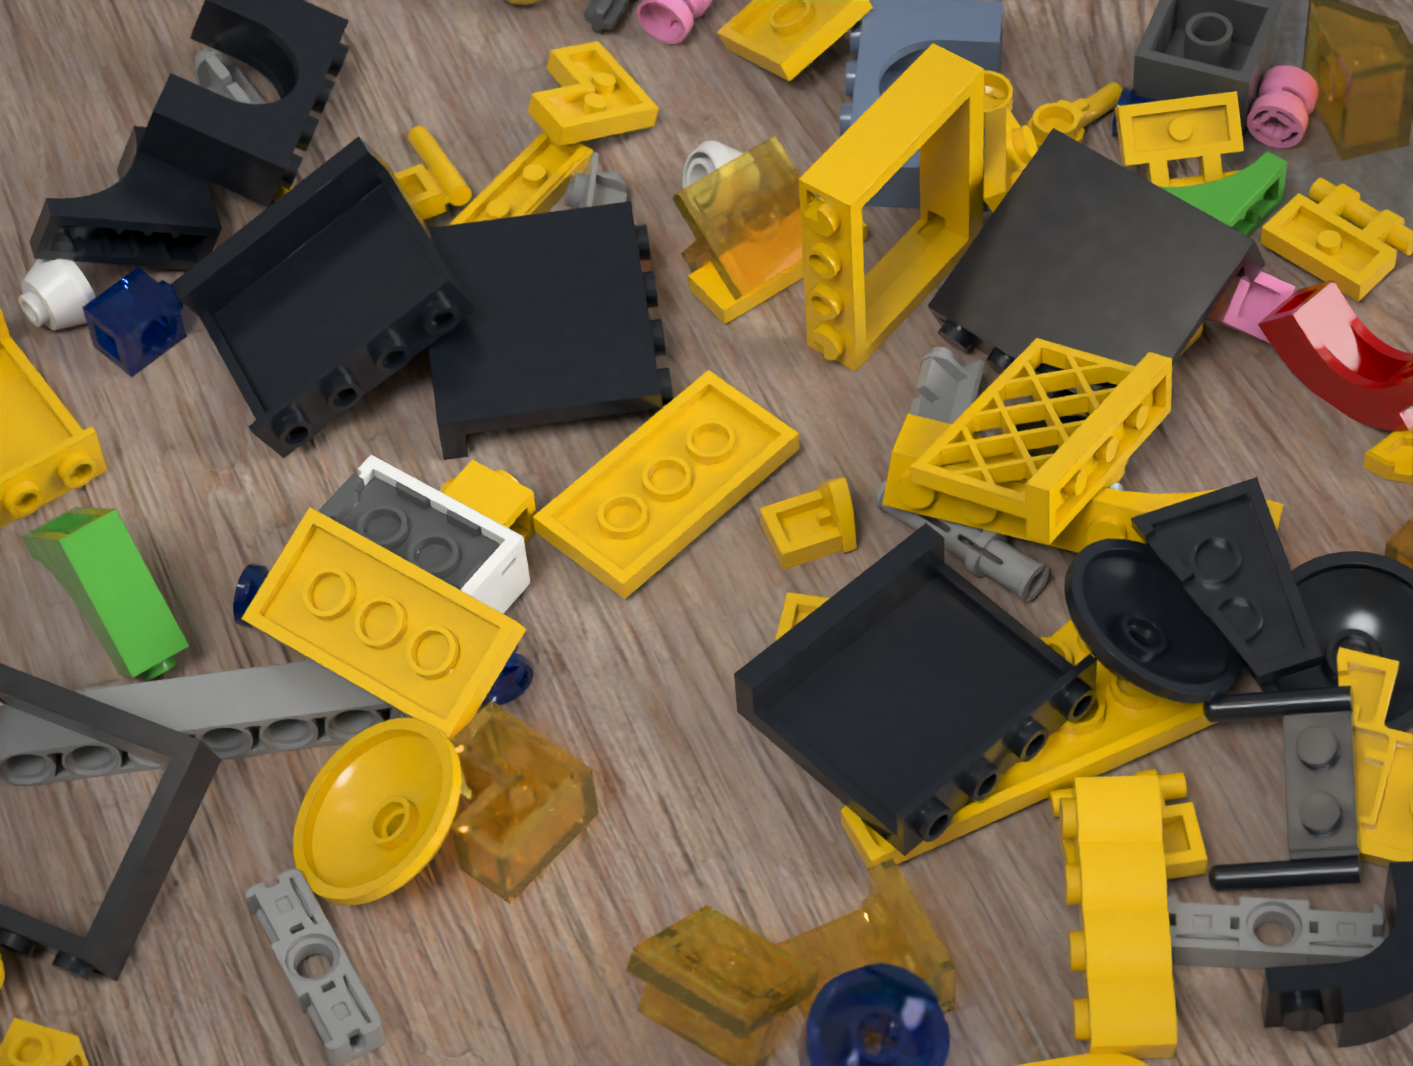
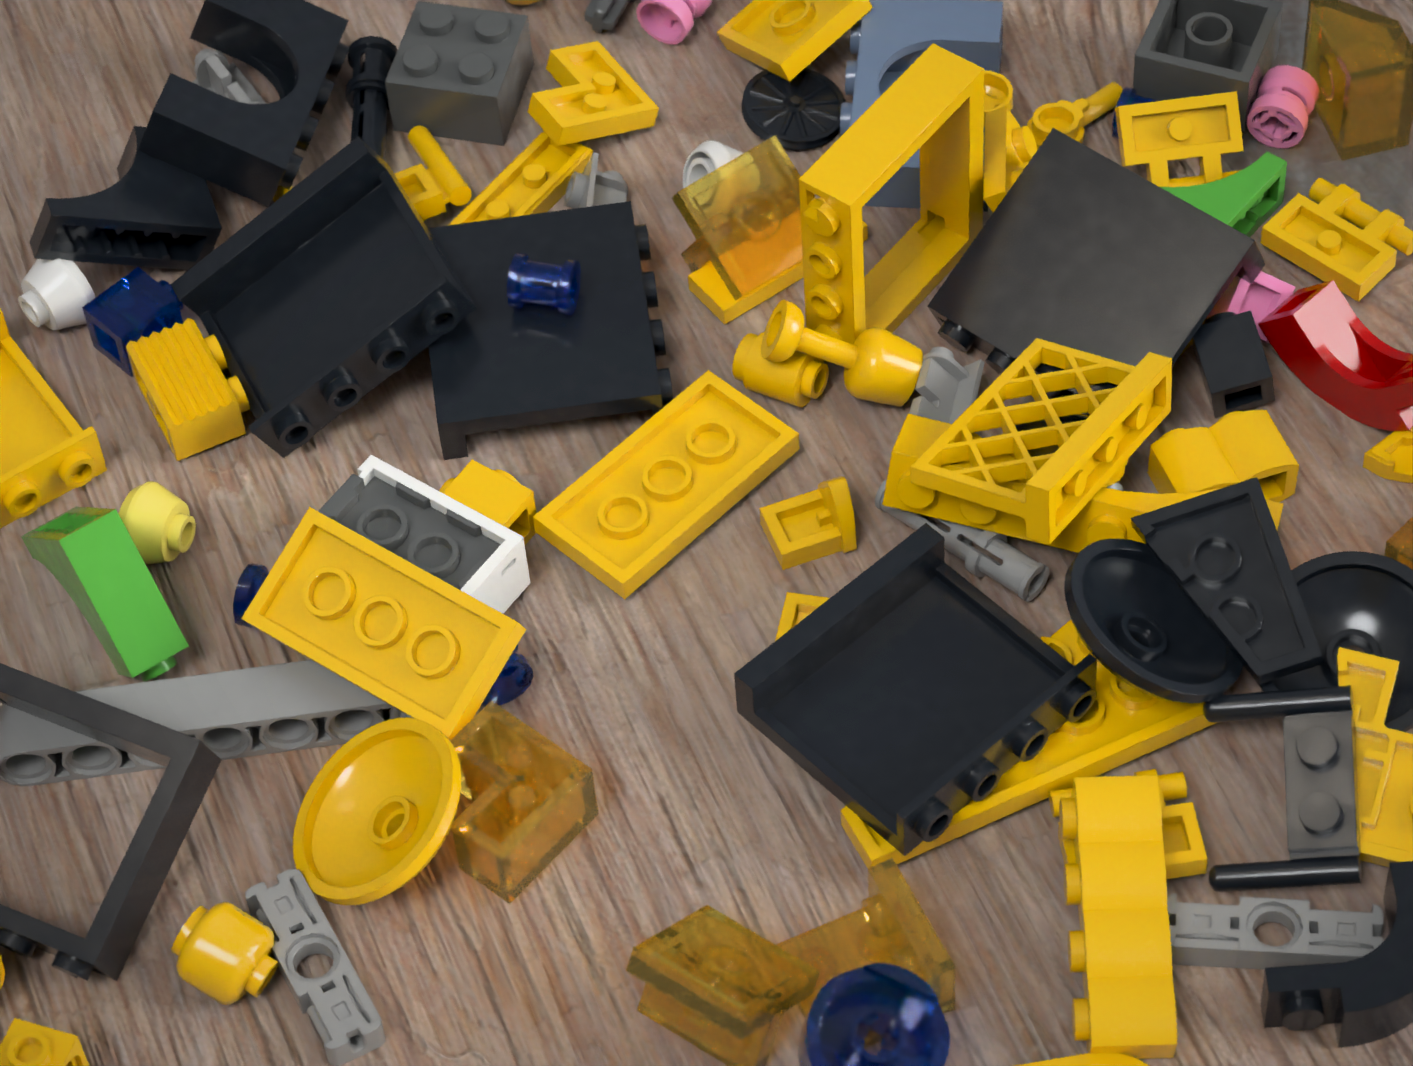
(157, 522): none -> light yellow cone
(187, 389): none -> yellow brick
(225, 953): none -> yellow head
(367, 90): none -> black pin
(460, 72): none -> dark grey brick
(564, 278): none -> clear blue bush
(788, 381): none -> yellow brick
(797, 112): none -> black wheel
(875, 366): none -> yellow piece
(1225, 454): none -> yellow brick
(1232, 363): none -> black brick

